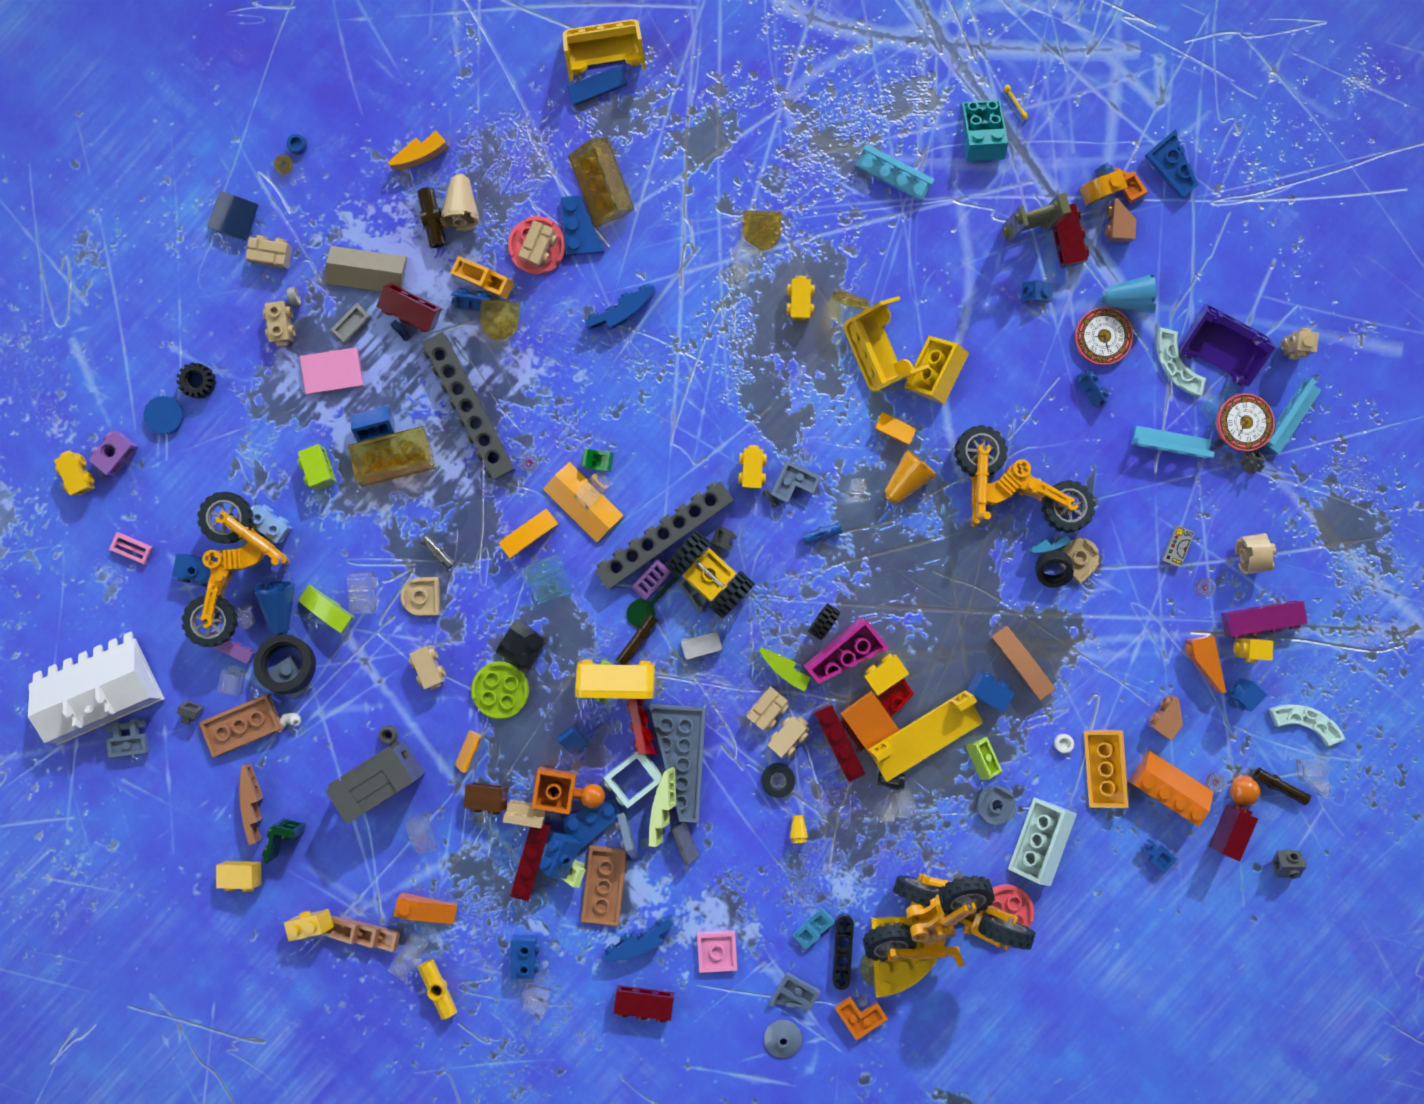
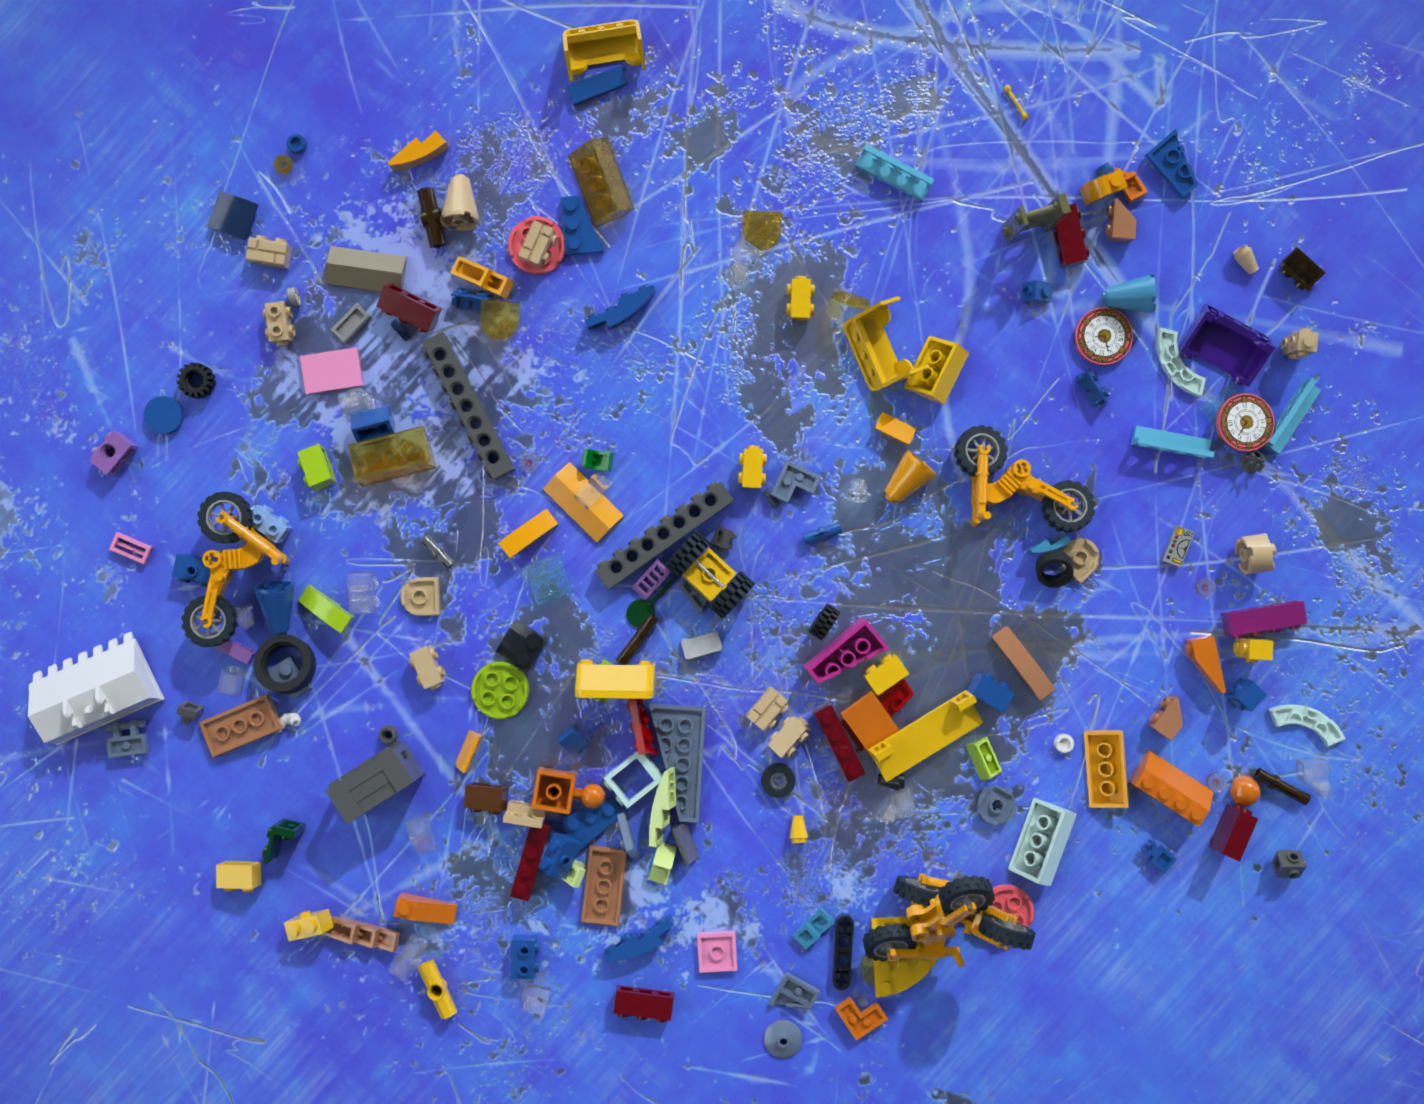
(74, 473): yellow brick -> none
(249, 795): nougat slope -> none
(355, 401): none -> clear brick
(662, 863): none -> yellowish green slope
(785, 668): lime slope -> none
(984, 131): teal slope -> none
(1245, 257): none -> tan cone
(1301, 268): none -> dark brown bracket

